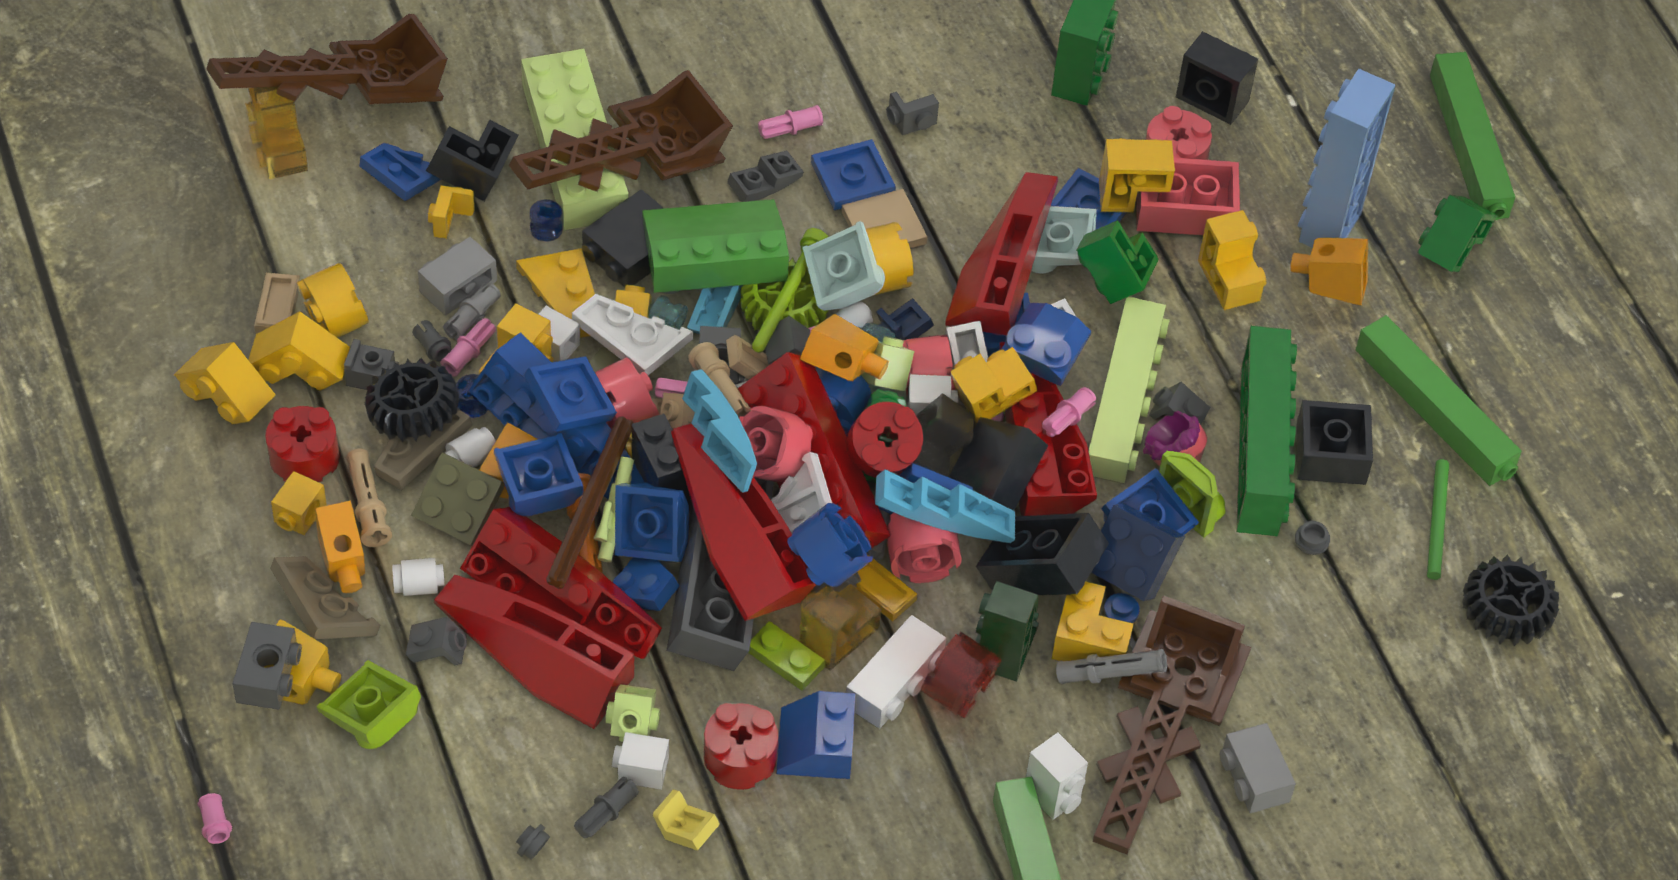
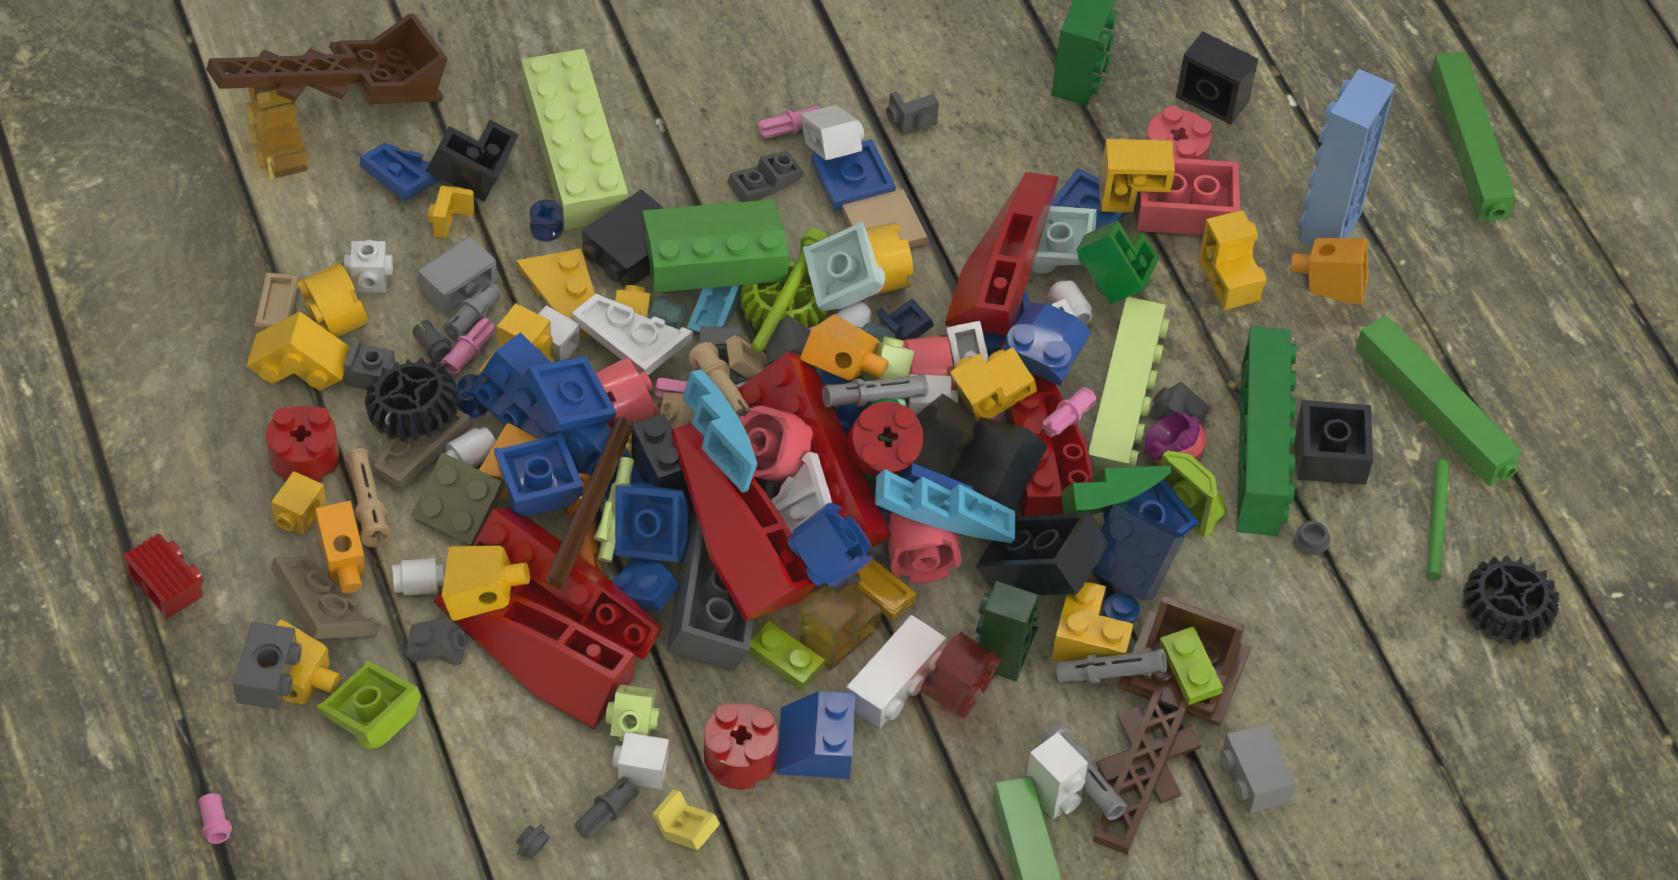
(164, 575): none -> red brick
(227, 379): yellow brick -> none
(369, 266): none -> white brick
(479, 580): none -> yellow torso
(671, 129): reddish brown piece -> none
(832, 132): none -> white brick
(862, 392): none -> light grey pin
(1073, 296): none -> white brick
(1095, 783): none -> light grey pin
(1110, 488): none -> green slope
(1191, 665): none -> lime plate
(1455, 231): green brick -> none

